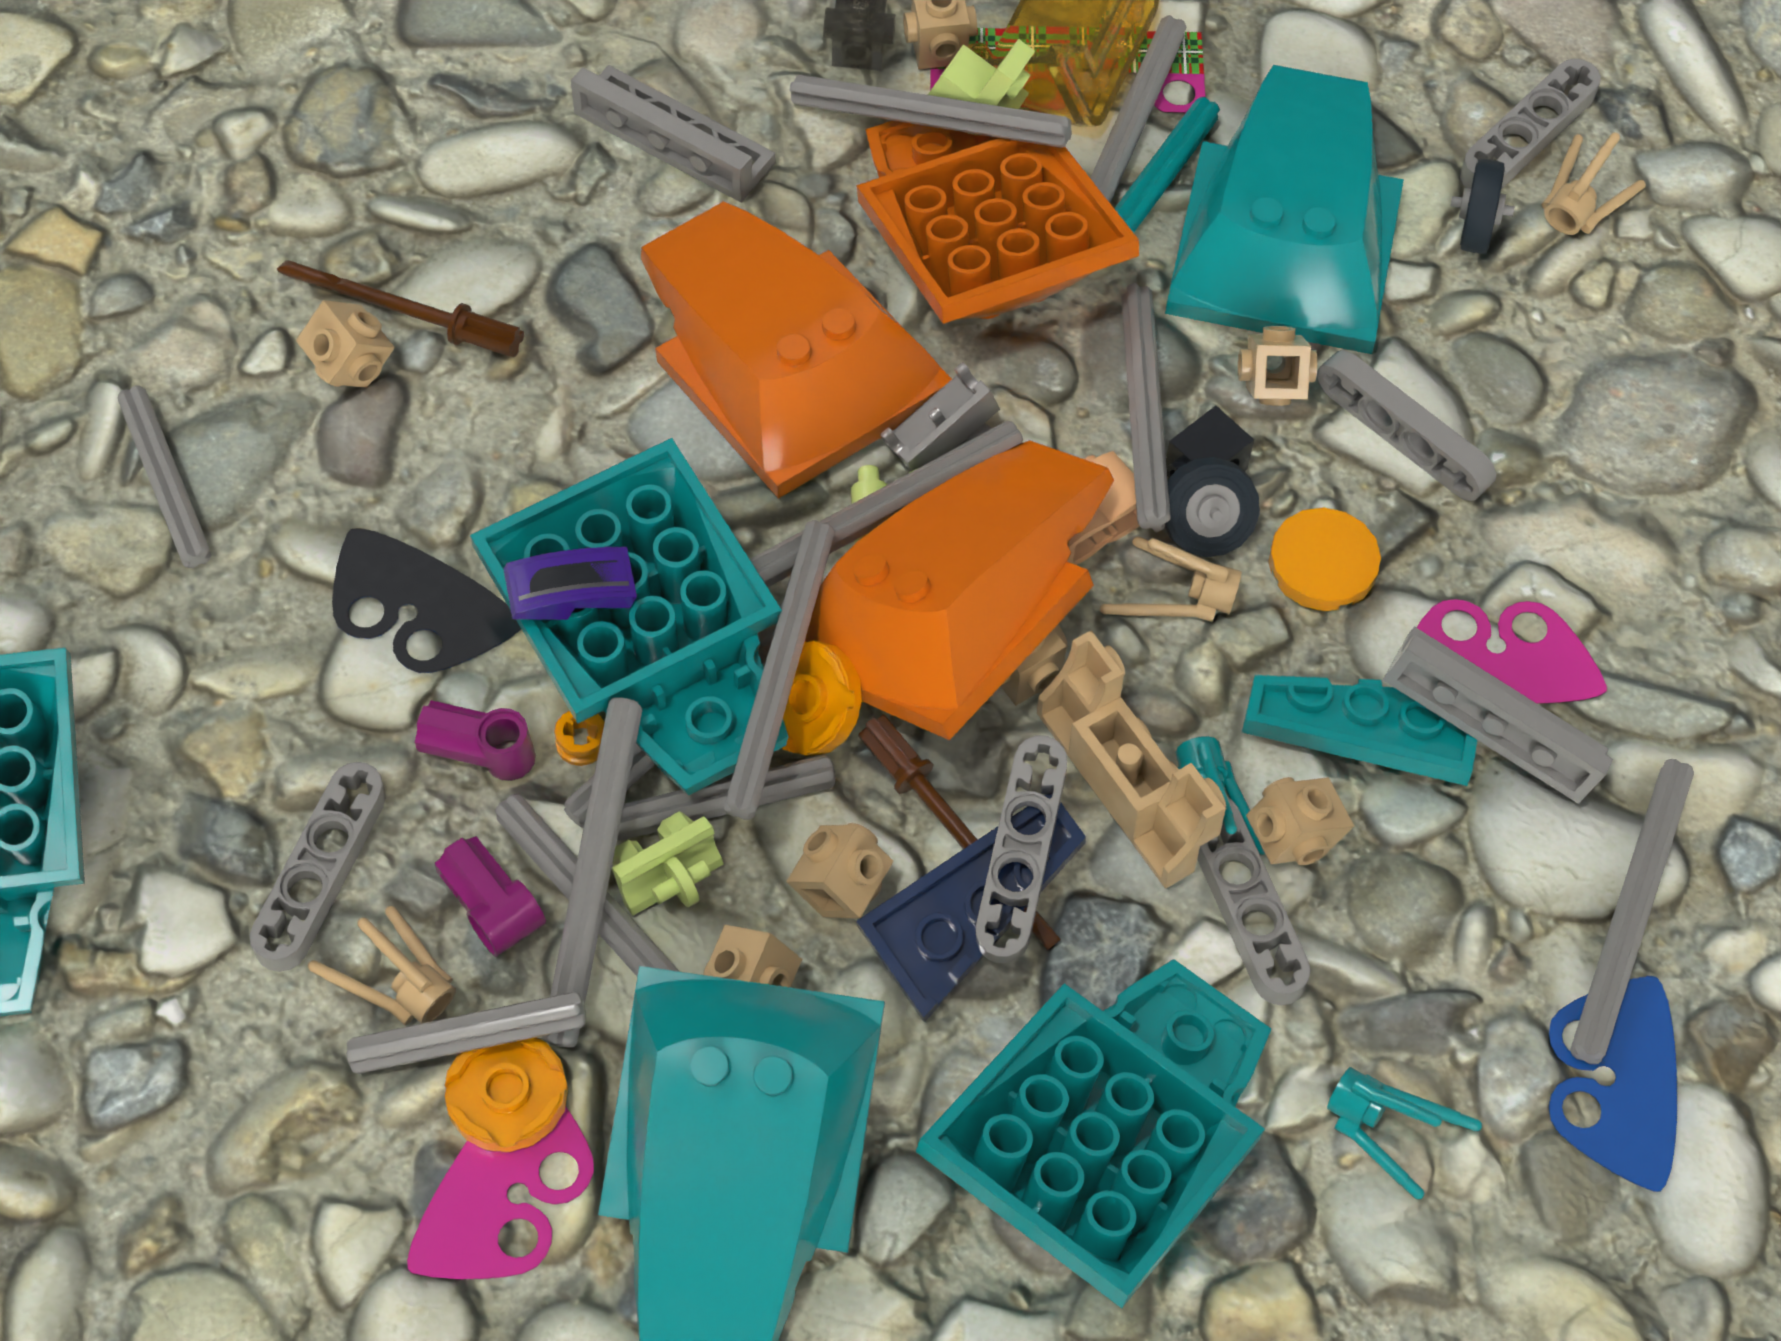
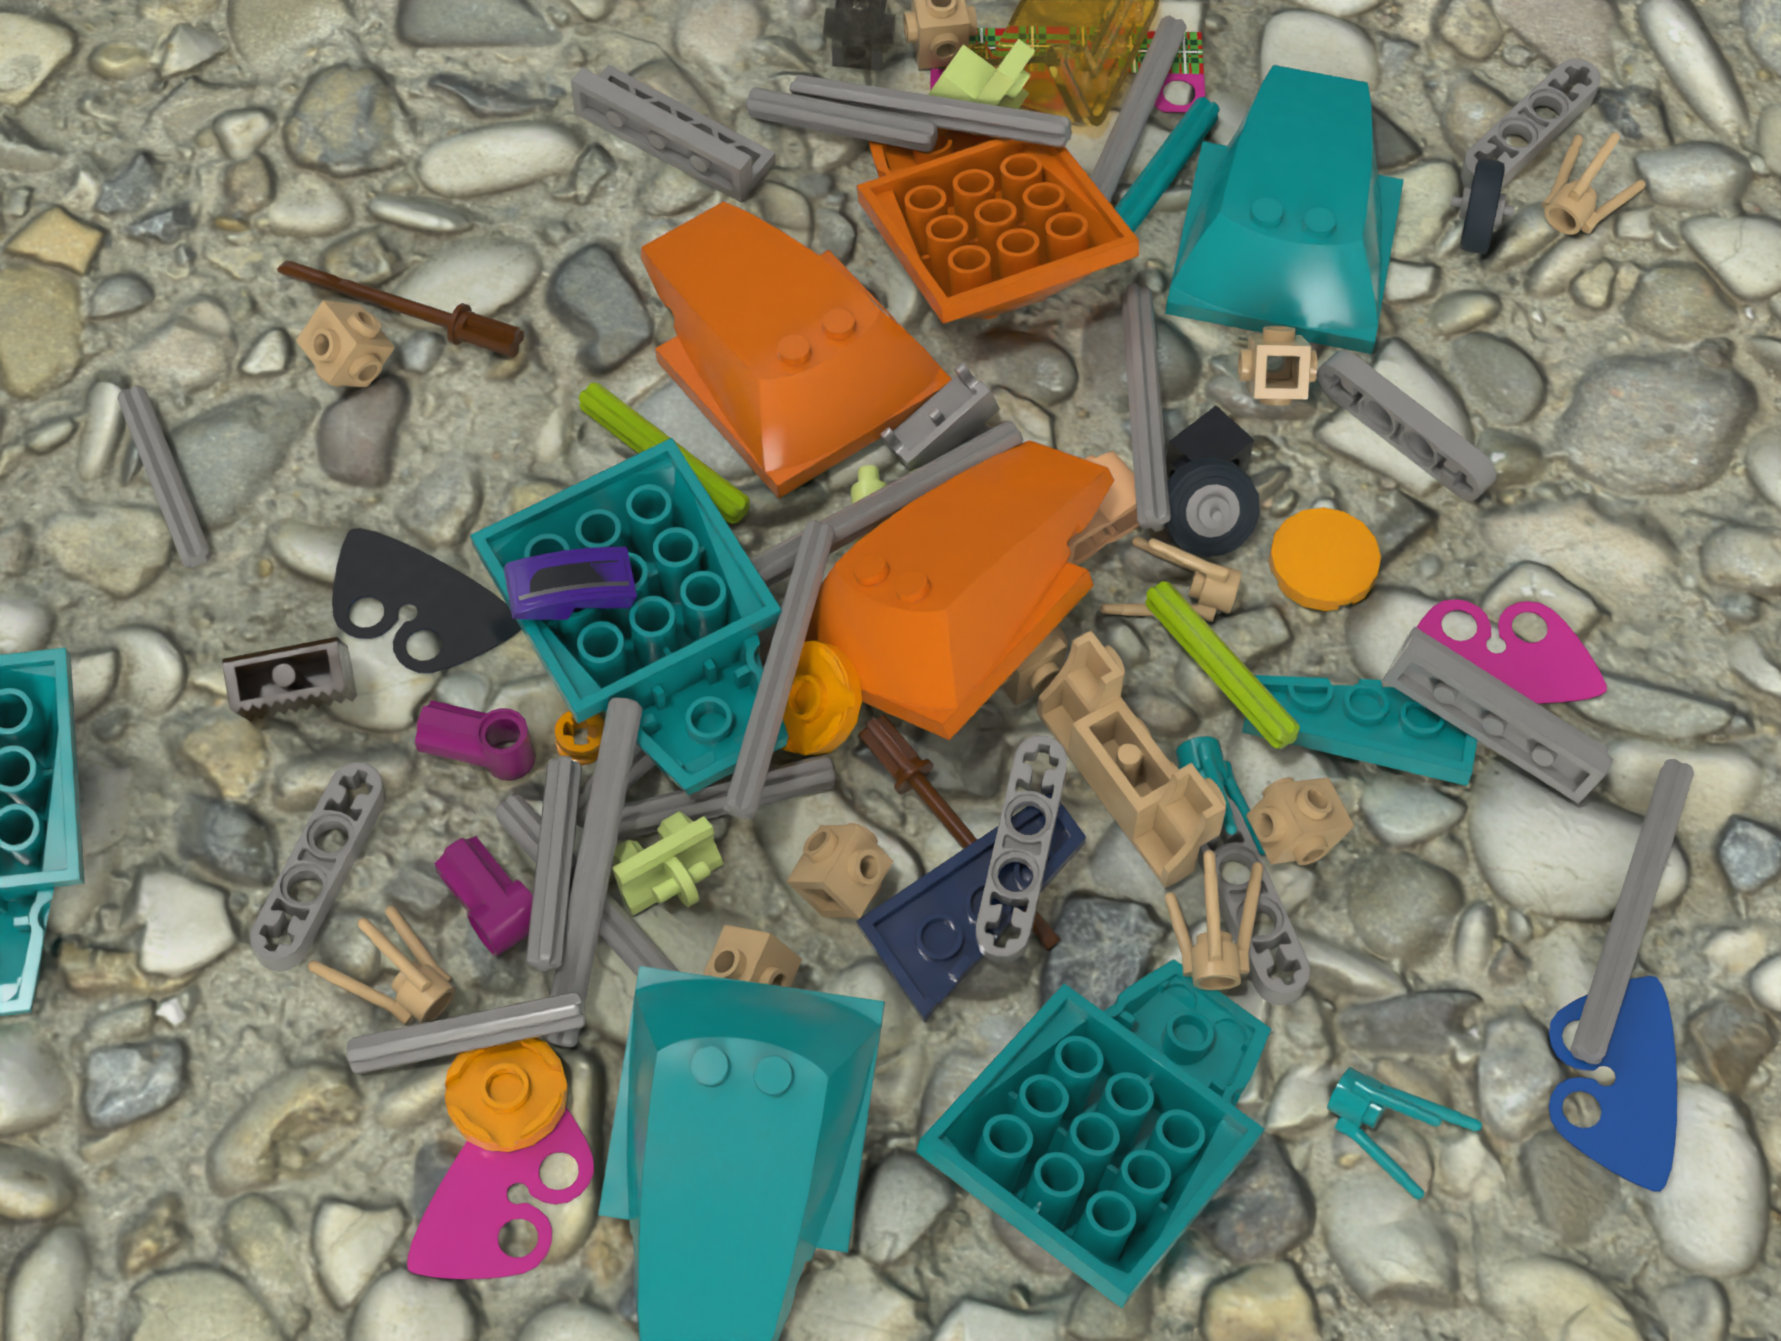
(289, 678): none -> dark brown brick
(554, 864): none -> light grey axle
(642, 435): none -> lime axle
(842, 119): none -> light grey axle
(1215, 959): none -> tan plant
(1222, 665): none -> lime axle

